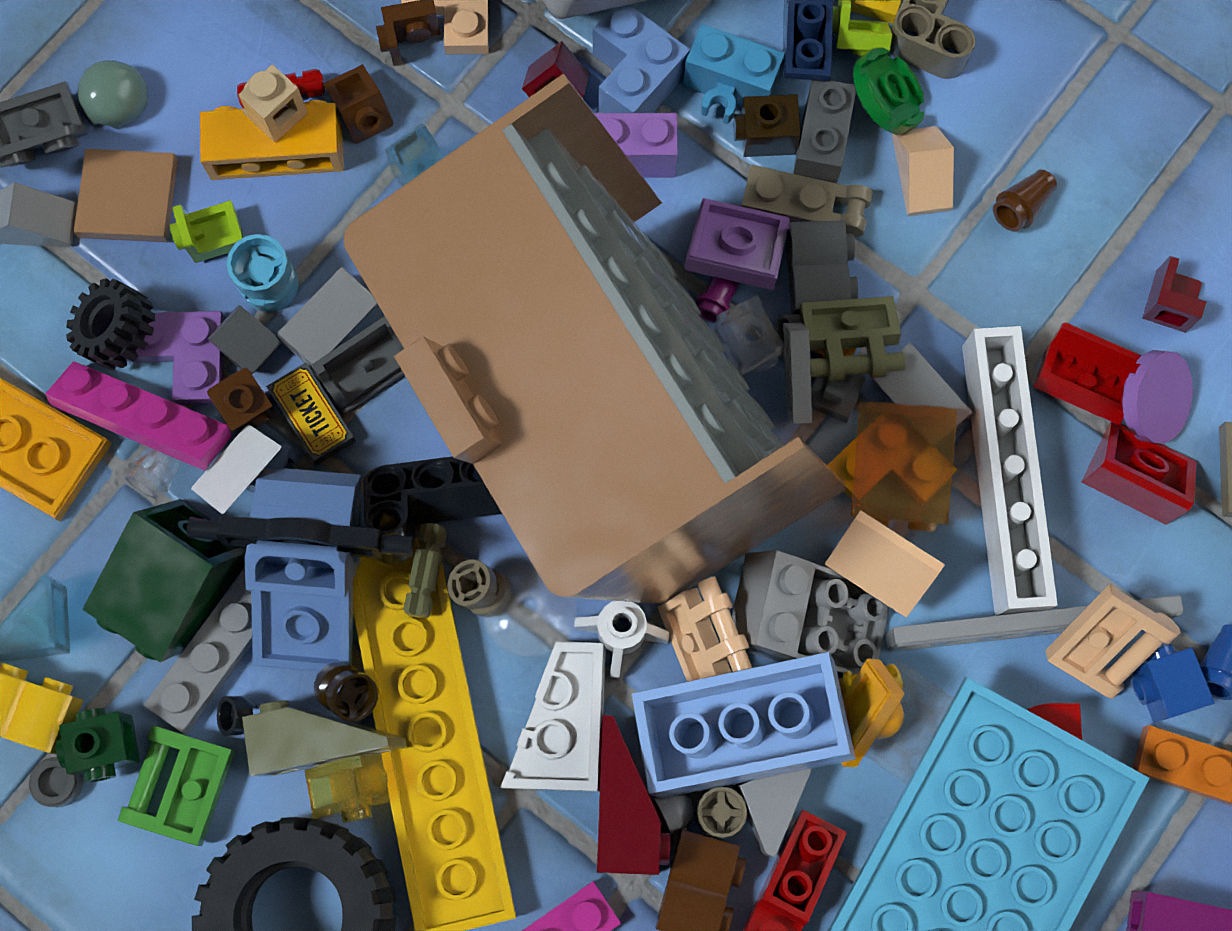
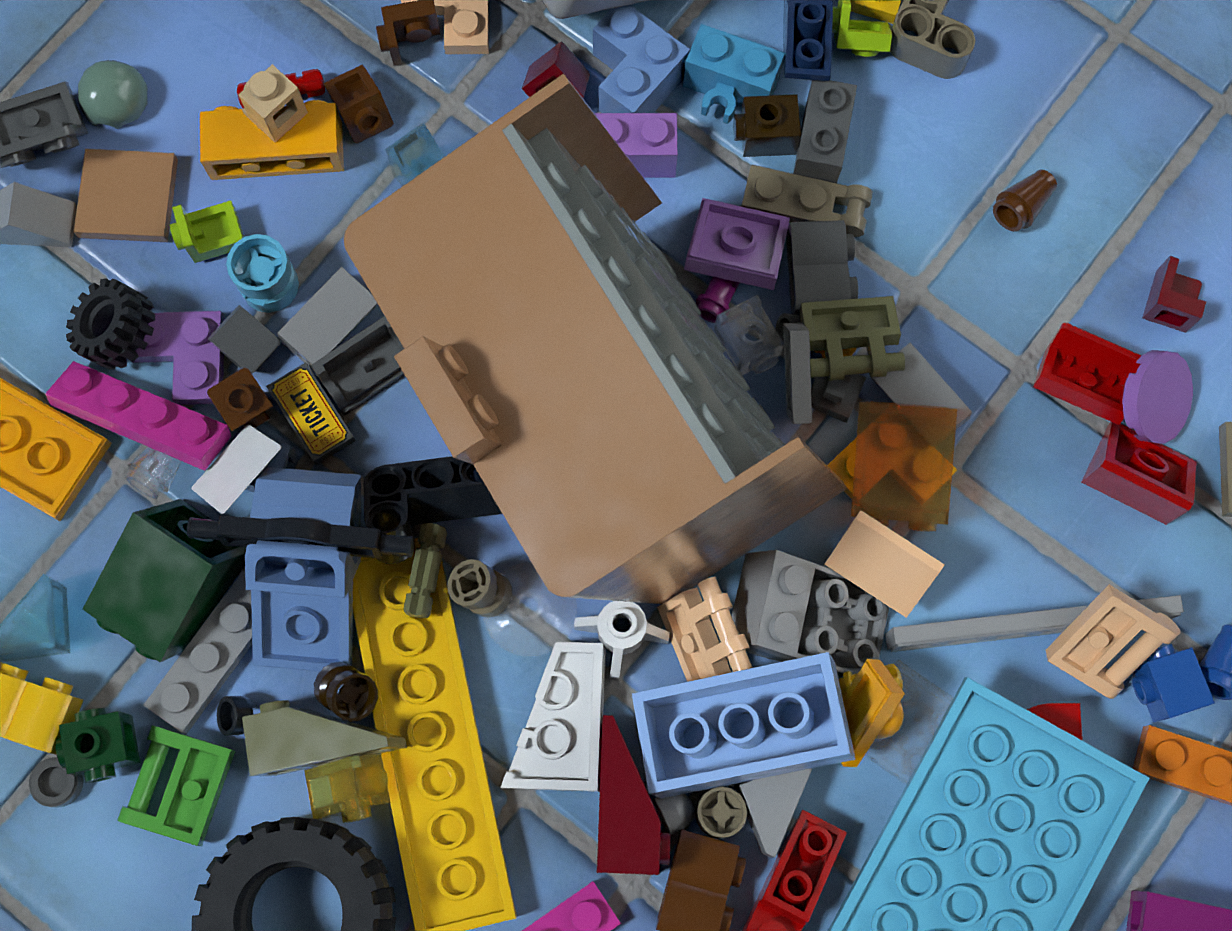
(888, 91): green tile -> none
(925, 170): light nougat slope -> none
(1008, 472): white brick -> none

